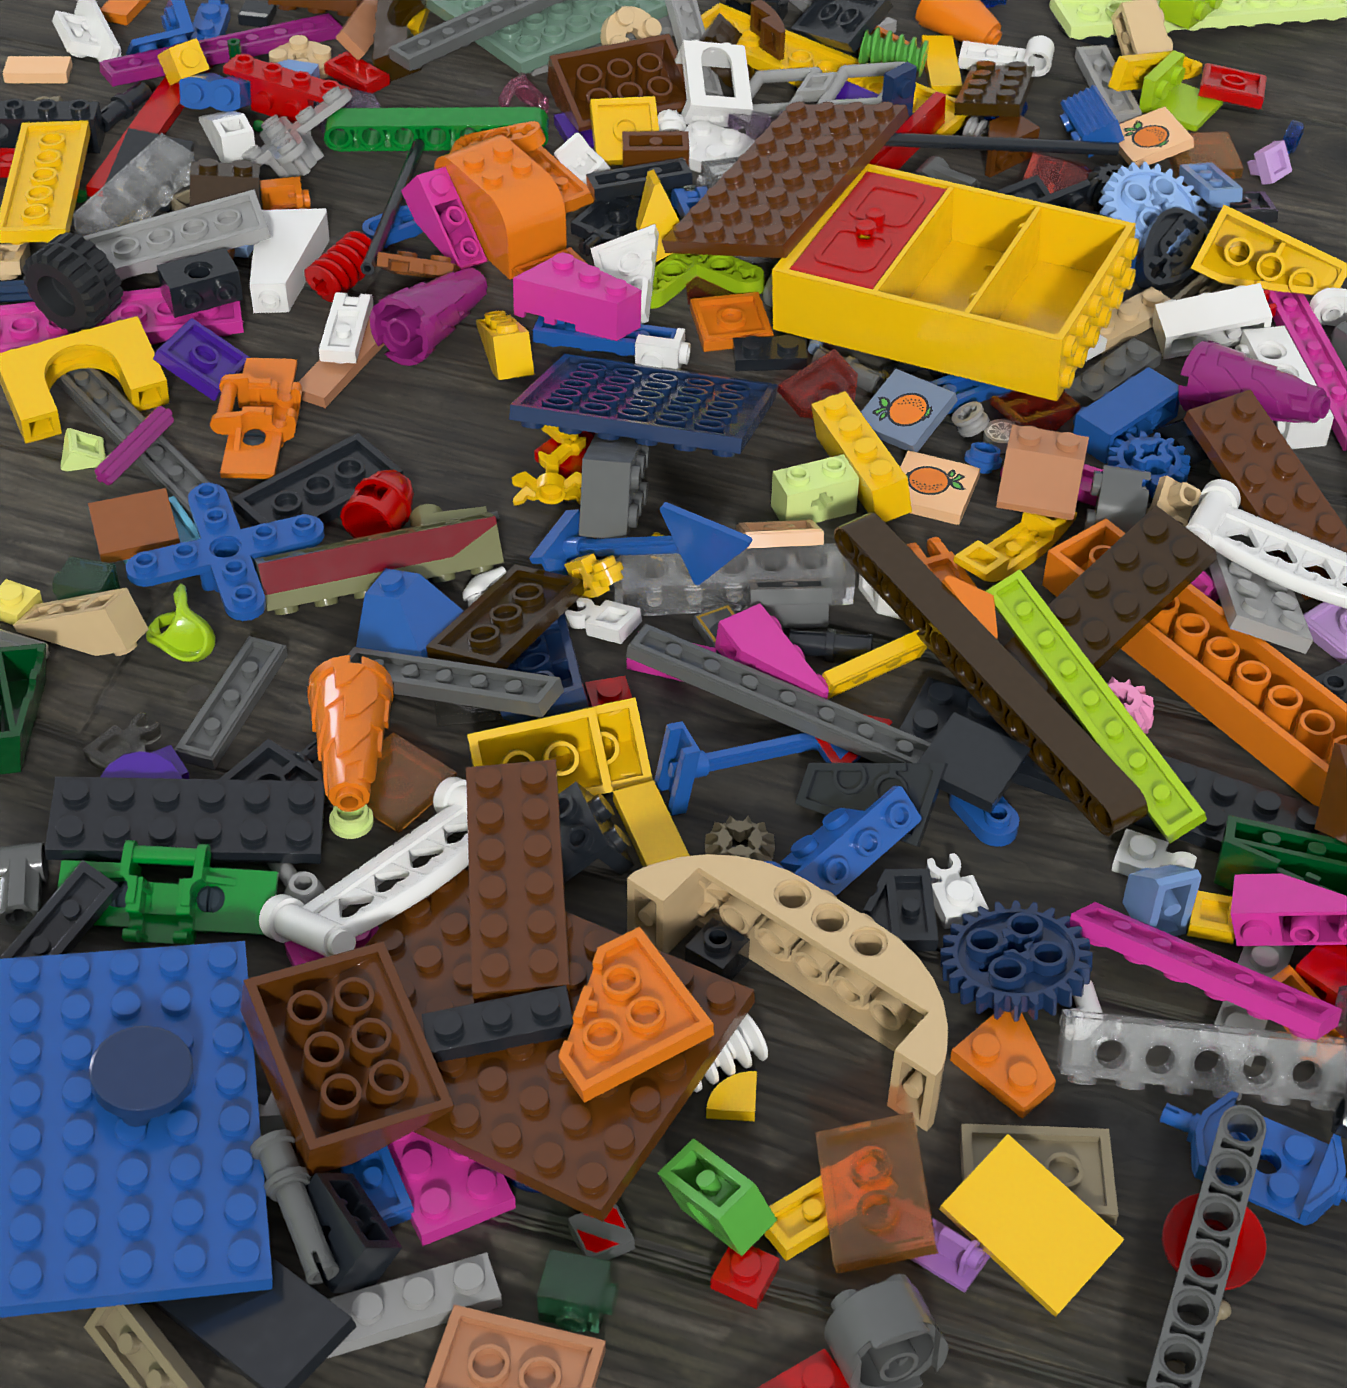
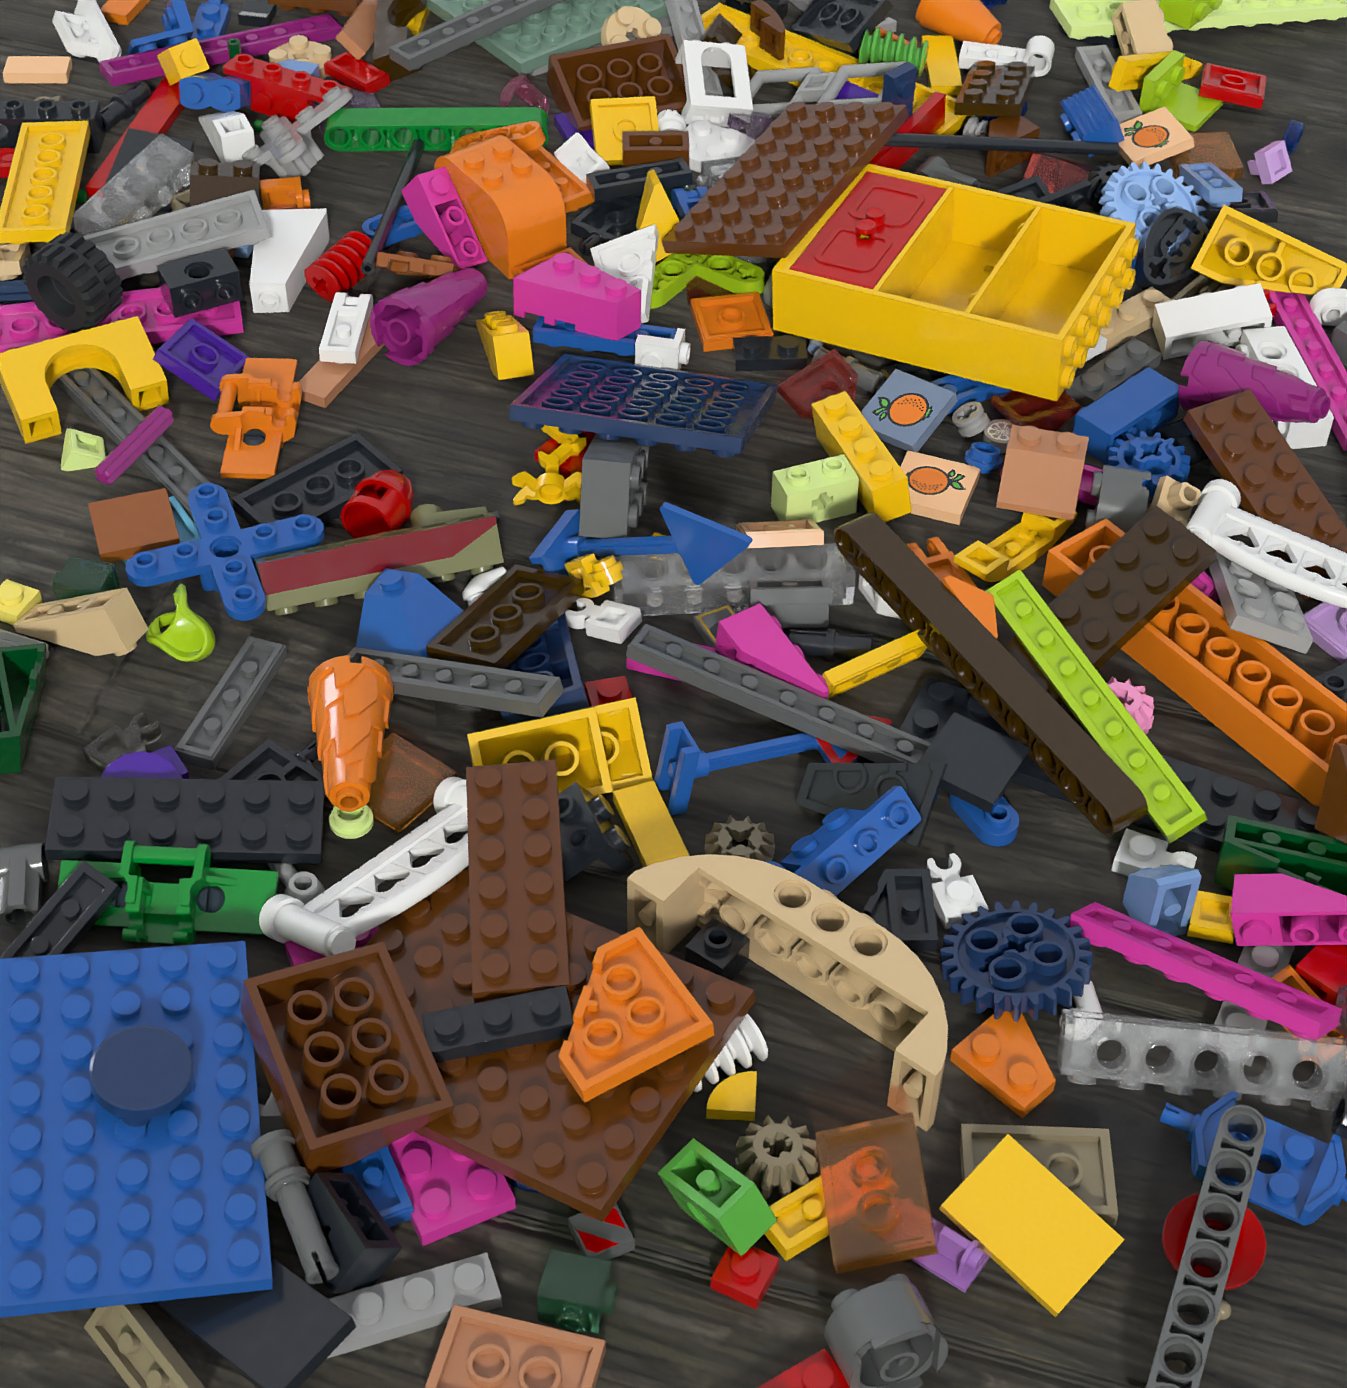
(777, 1156): none -> dark tan gear

